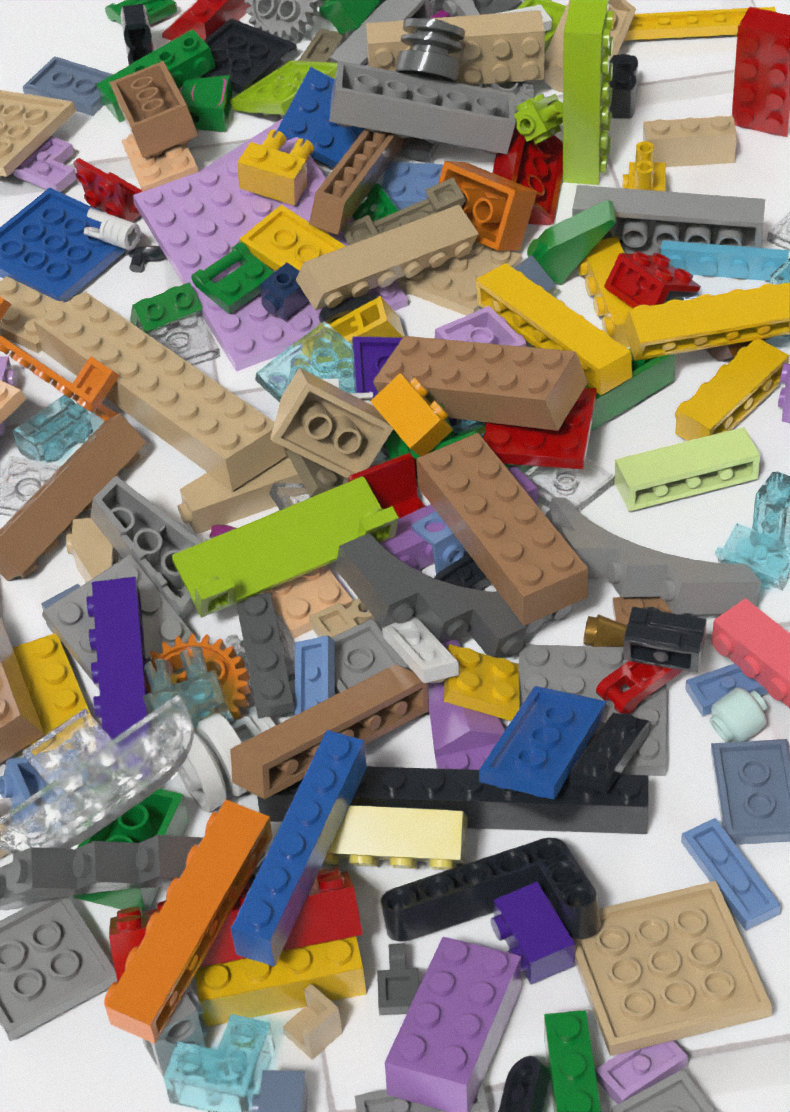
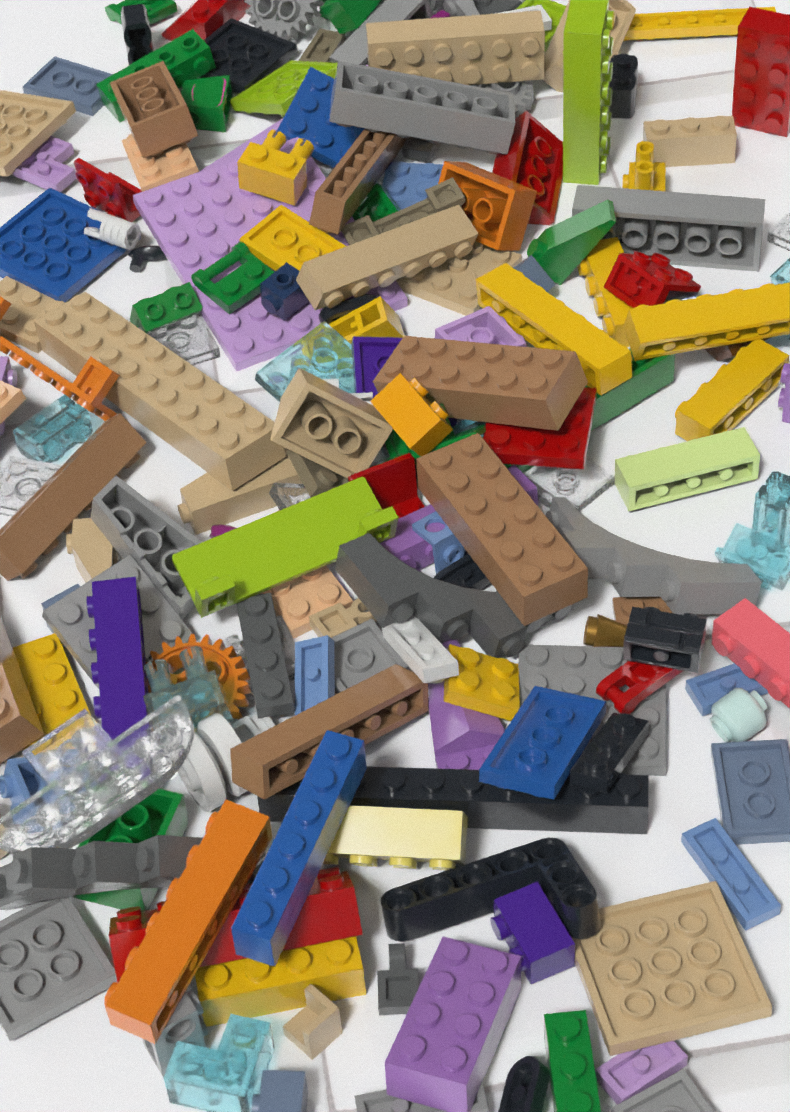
(431, 44): dark grey wheel -> none
(539, 117): lime brick -> none
(724, 260): medium azure plate -> none

